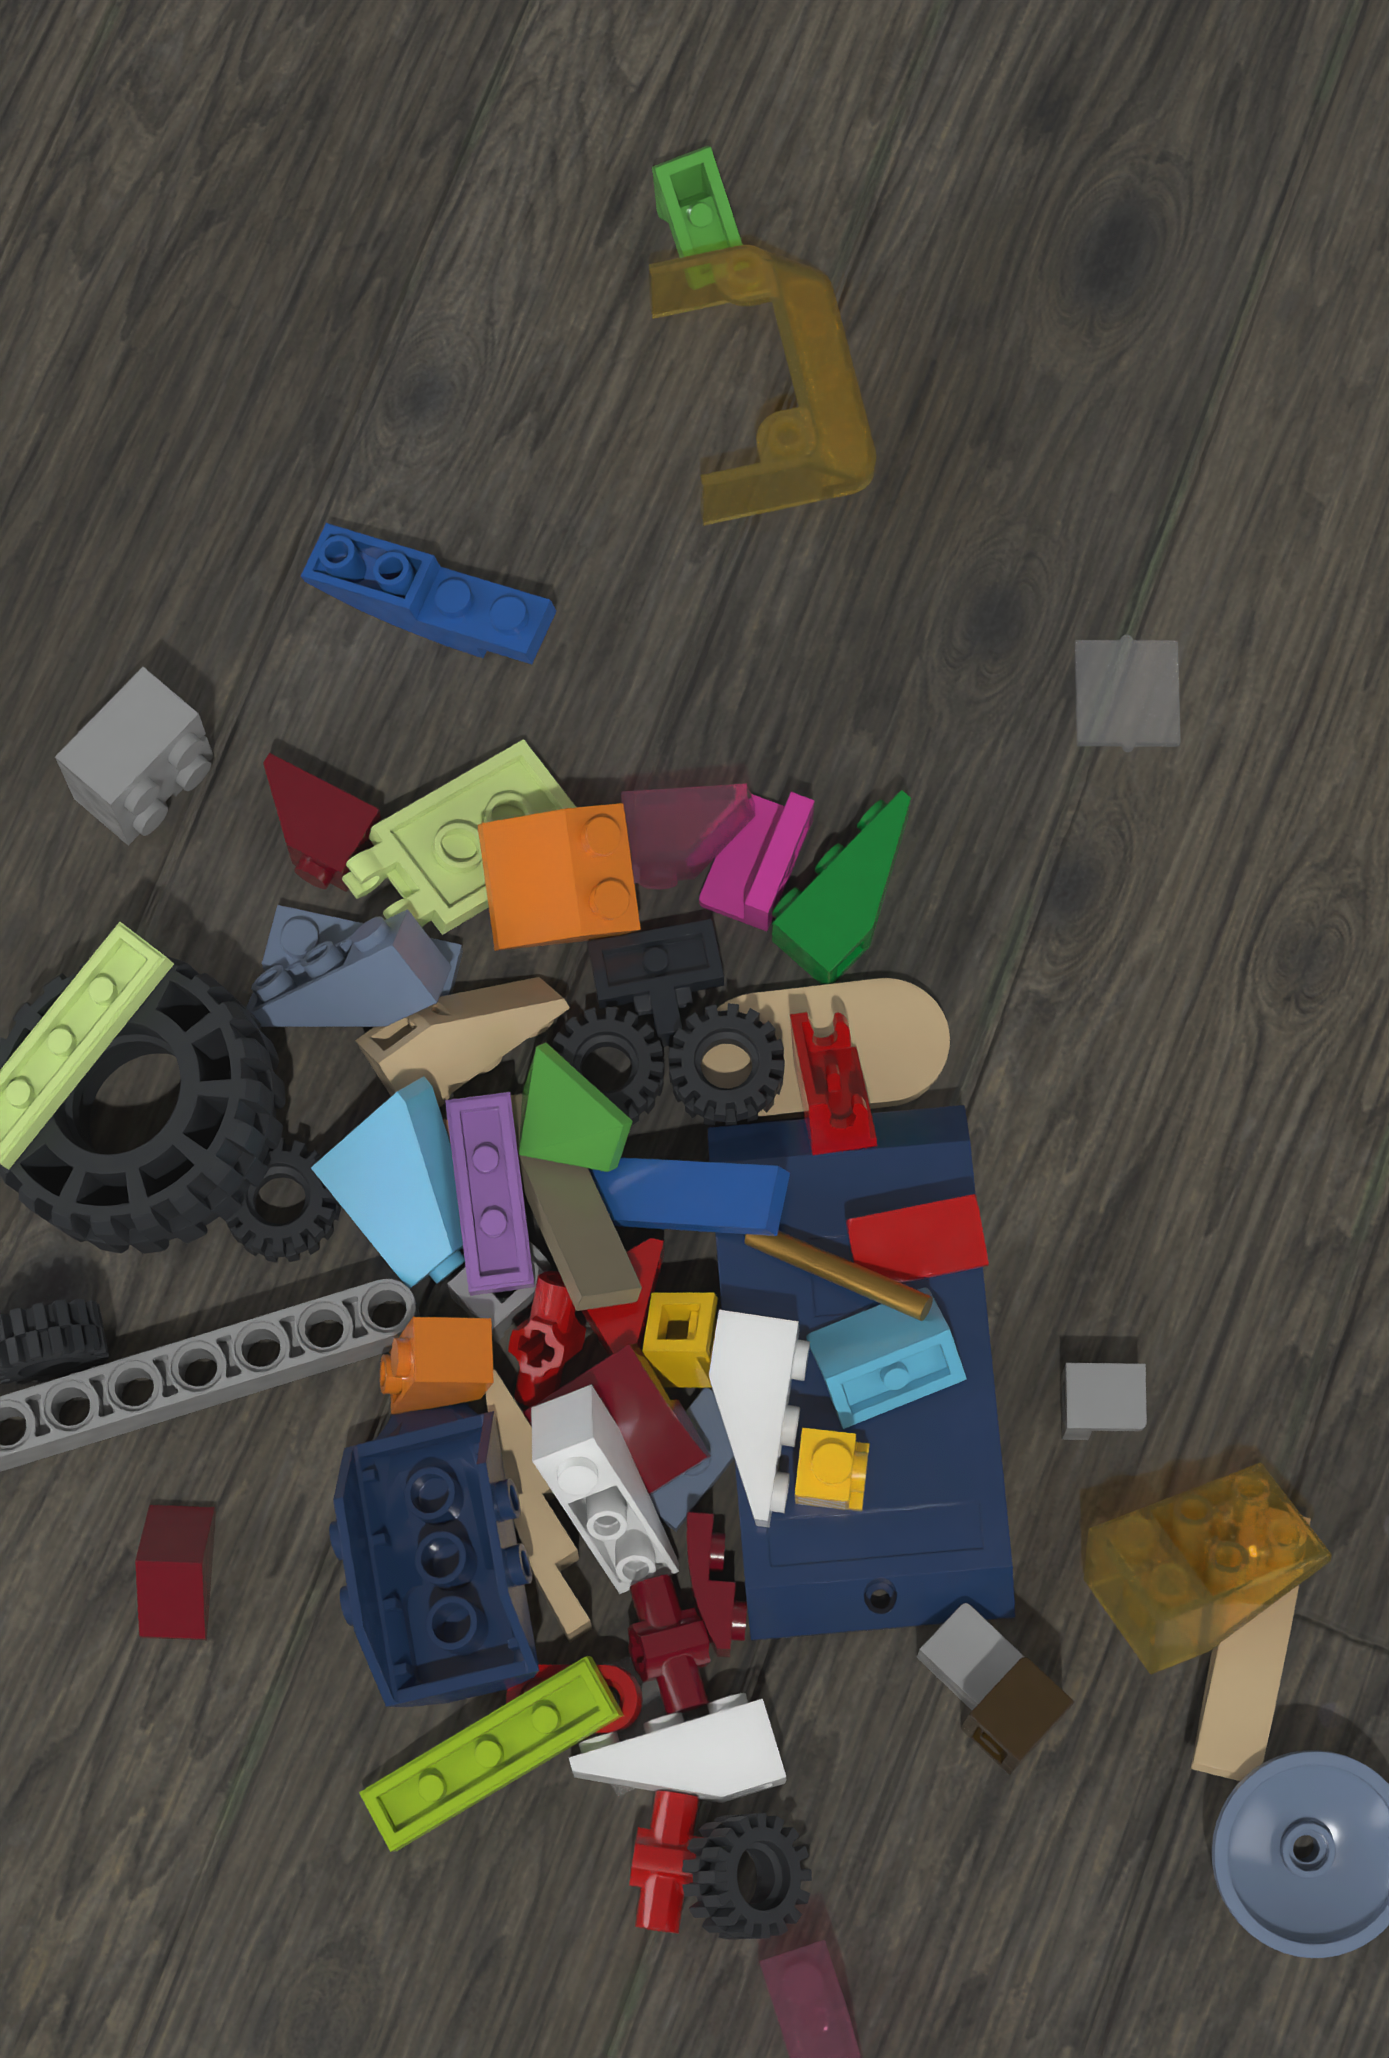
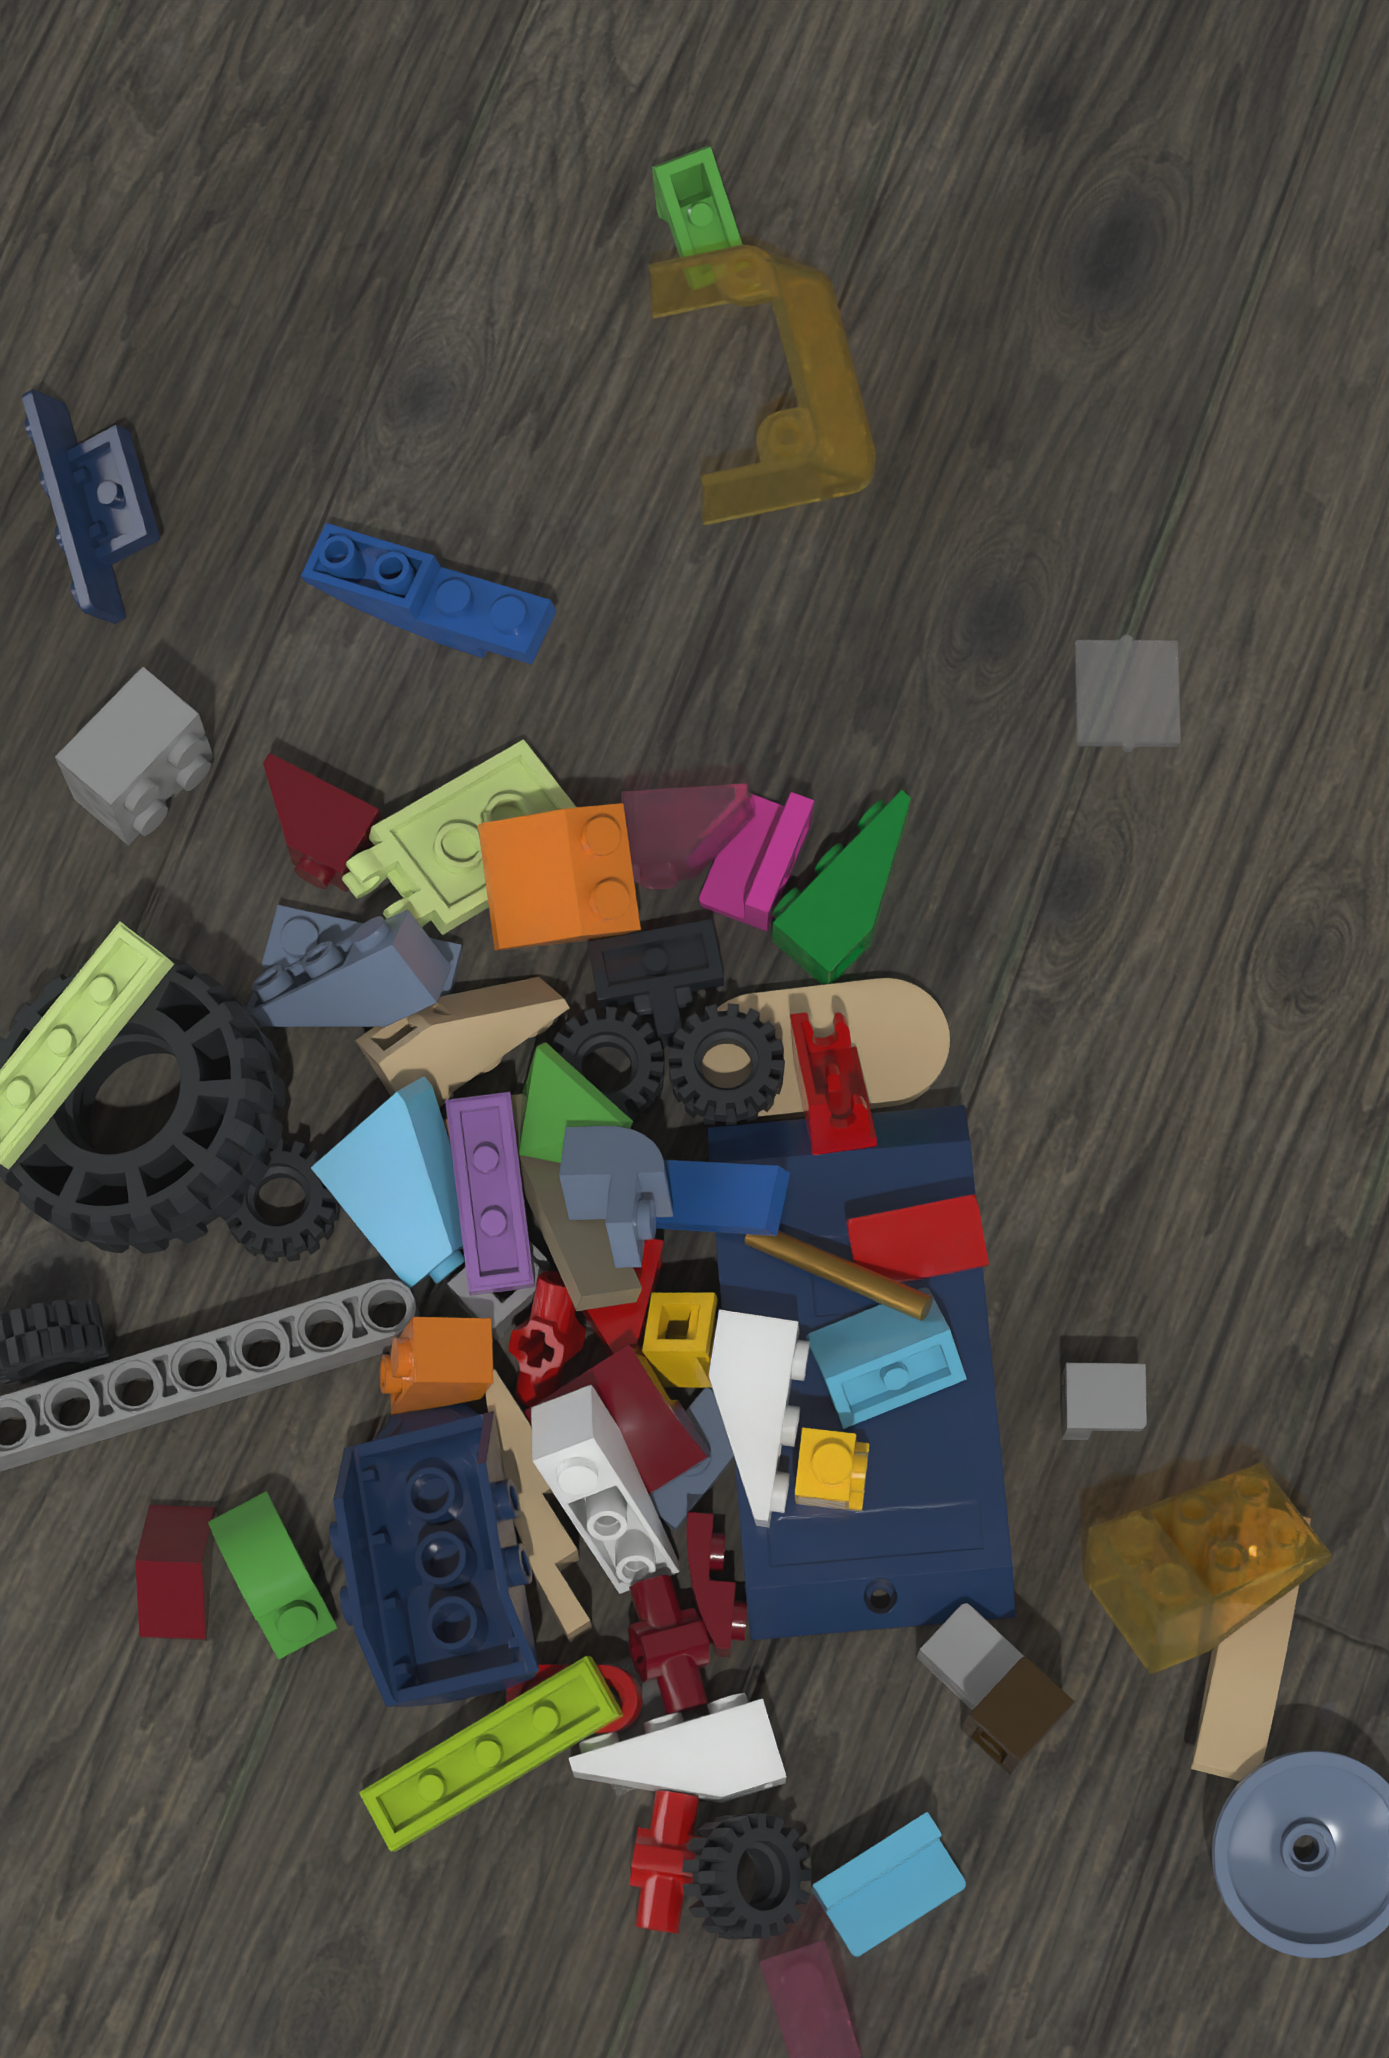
(95, 500): none -> dark blue bracket
(272, 1575): none -> bright green brick
(615, 1178): none -> sand blue brick
(889, 1886): none -> medium azure panel

